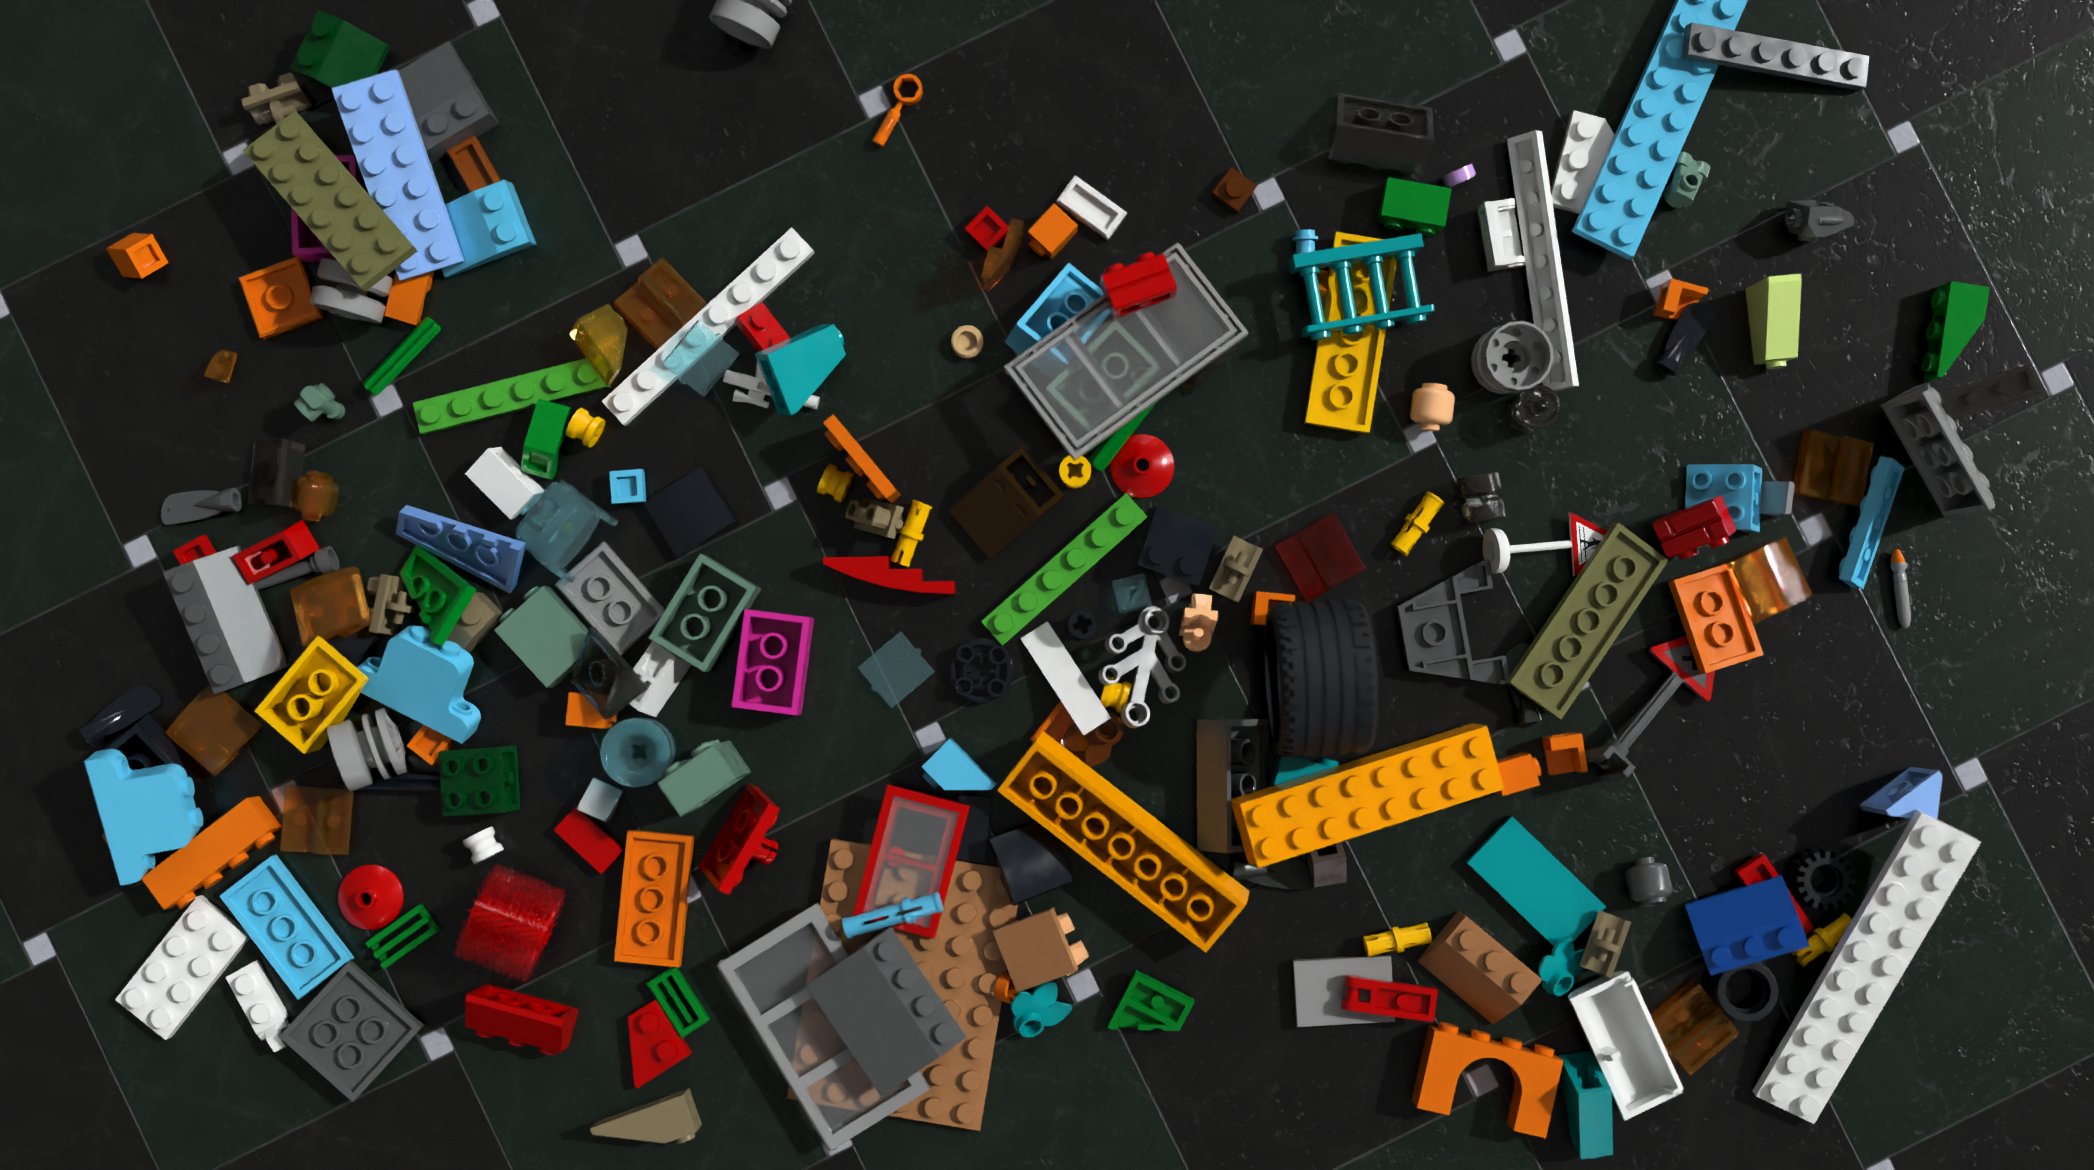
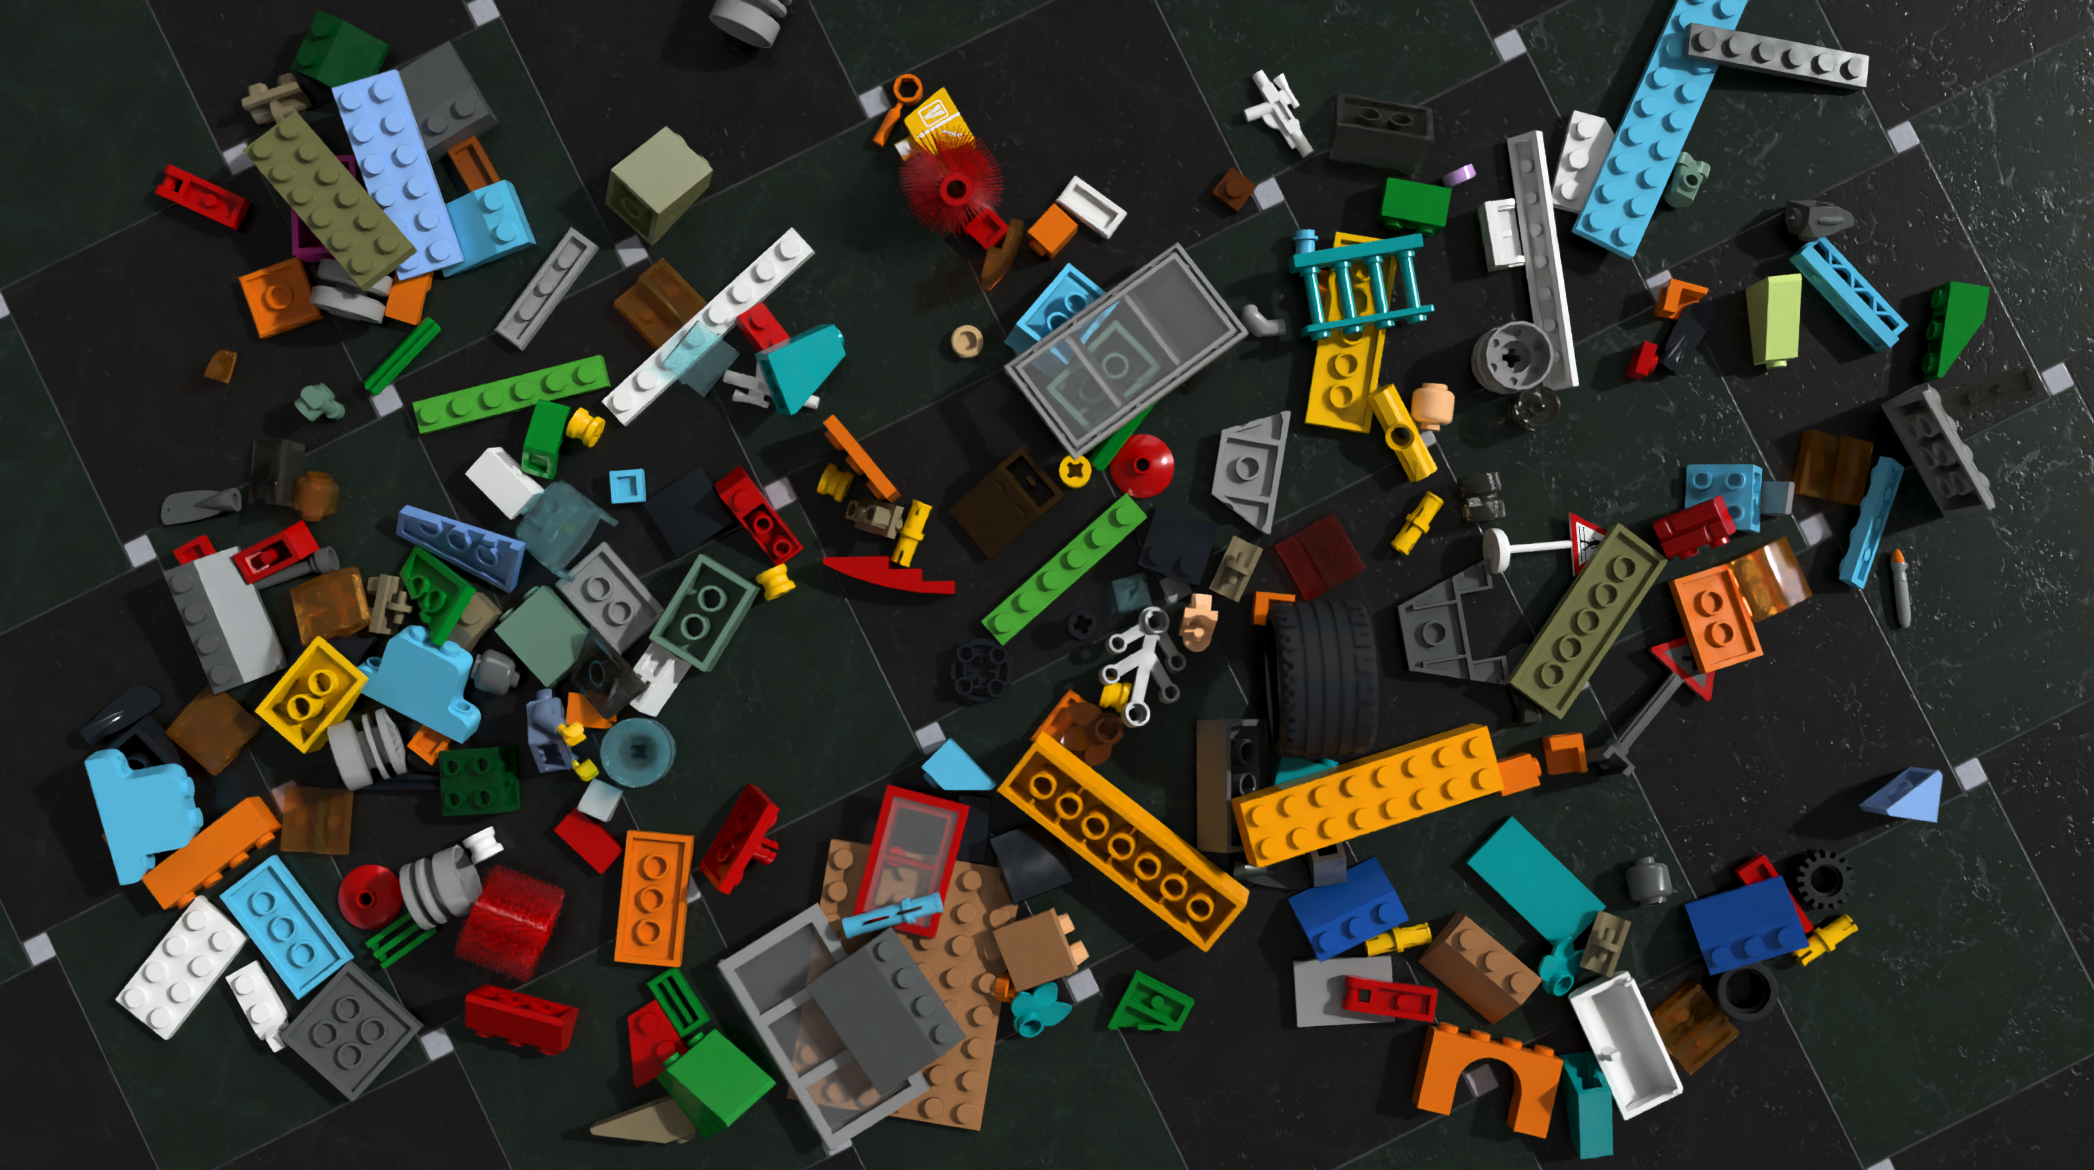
(137, 255): orange panel -> none
(203, 197): none -> red plate
(440, 887): none -> light grey wheel
(495, 672): none -> dark grey head
(547, 288): none -> light grey tile
(552, 739): none -> sand blue torso
(602, 340): clear yellow slope -> none
(657, 184): none -> slope
(700, 779): sand green brick -> none
(713, 1082): none -> green slope
(758, 516): none -> red slope
(772, 662): dark pink brick -> none
(775, 582): none -> yellow wheel
(896, 669): clear light blue piece -> none
(935, 111): none -> yellow torso
(950, 180): none -> red piece
(1065, 678): white sticker -> none
(1137, 284): red brick -> none
(1251, 468): none -> light grey wing
(1258, 325): none -> light grey arm
(1276, 113): none -> white piece
(1348, 912): none -> blue slope
(1393, 414): none -> yellow piece
(1643, 361): none -> red plate
(1843, 295): none -> medium azure fence
(1866, 966): white plate -> none

